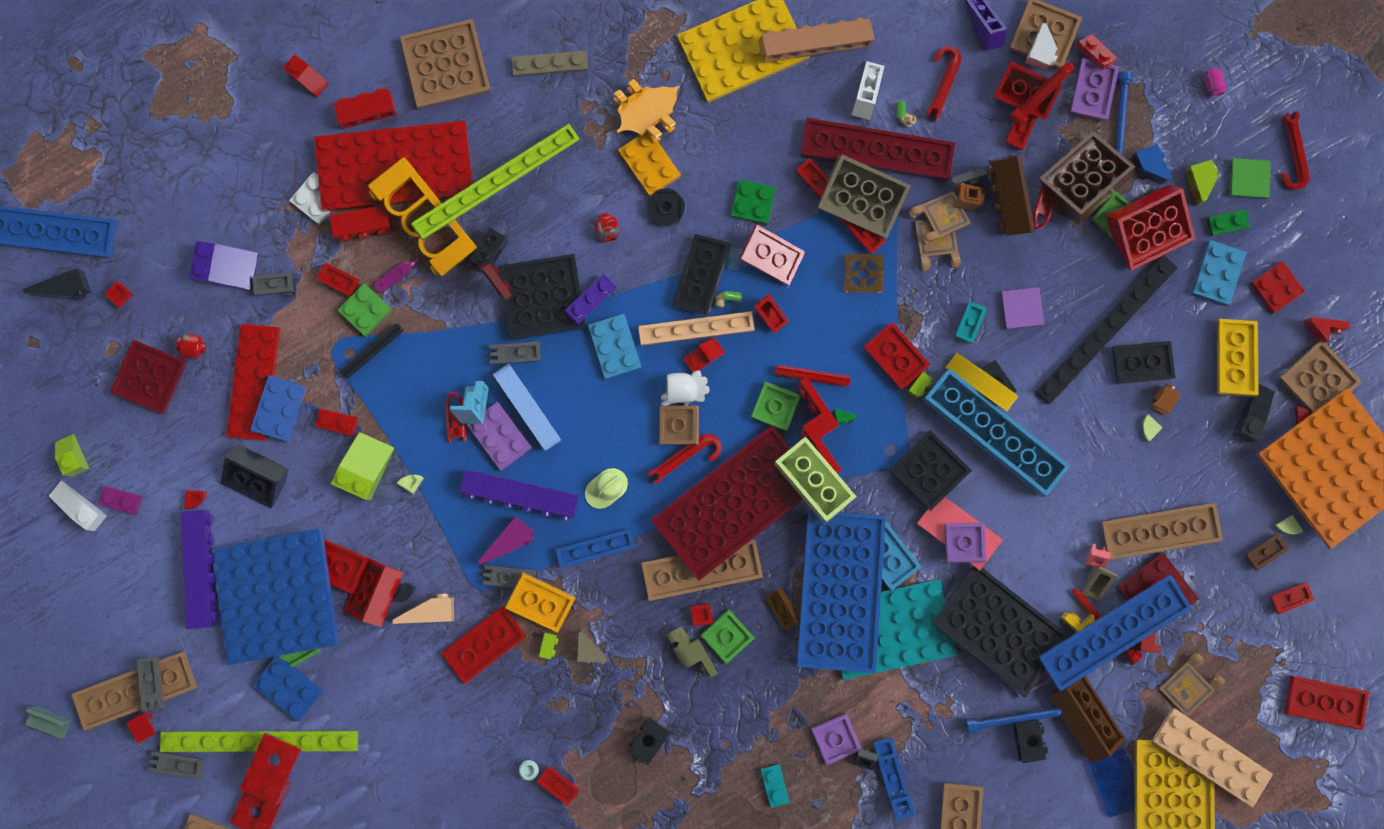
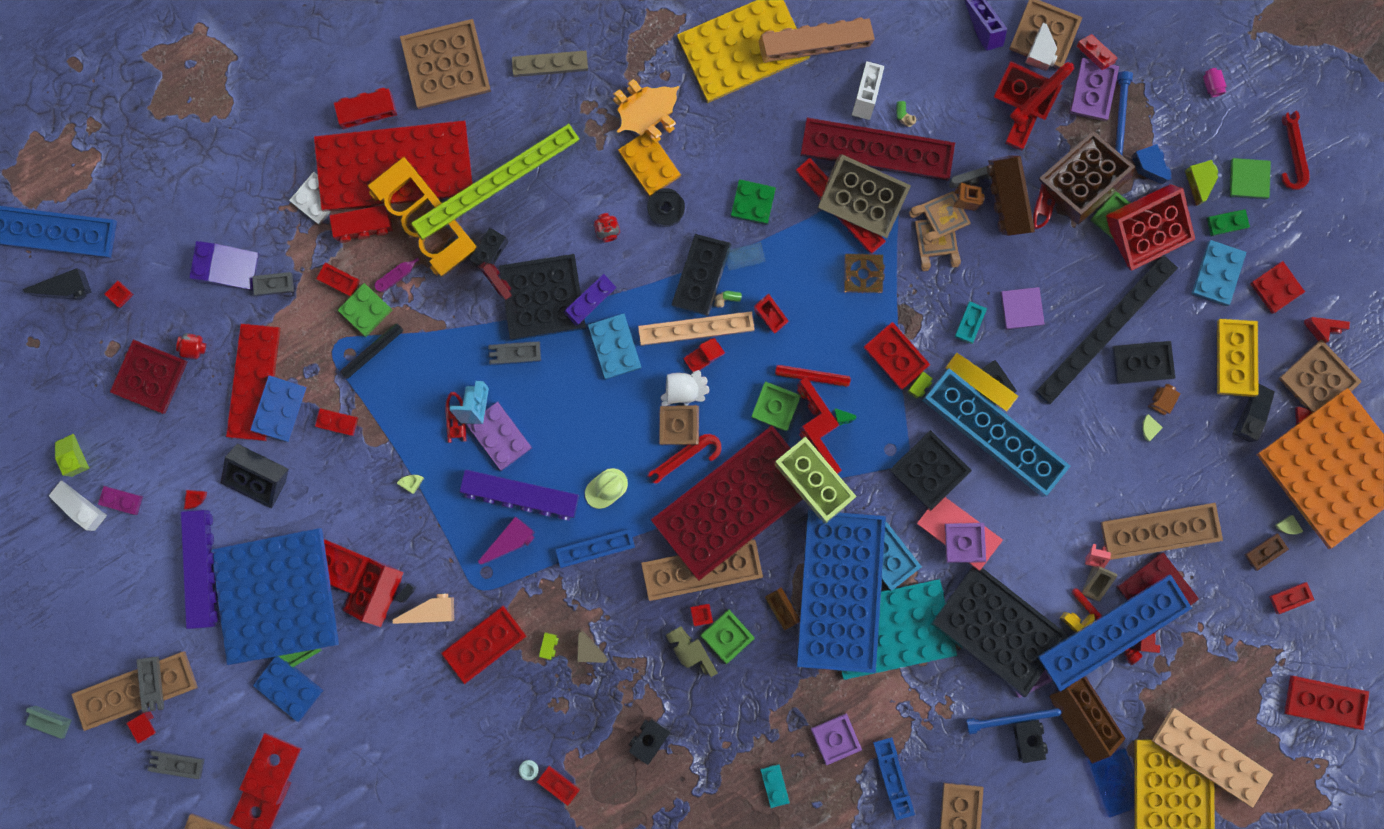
(249, 740): lime plate -> none
(305, 75): red slope -> none
(363, 466): lime slope -> none
(504, 575): dark grey hinge -> none
(527, 407): light blue beam -> none
(540, 602): light orange plate -> none
(771, 255): plate -> none
(865, 759): black plate -> none
(947, 80): red piece -> none
(1188, 688): medium nougat flag -> none

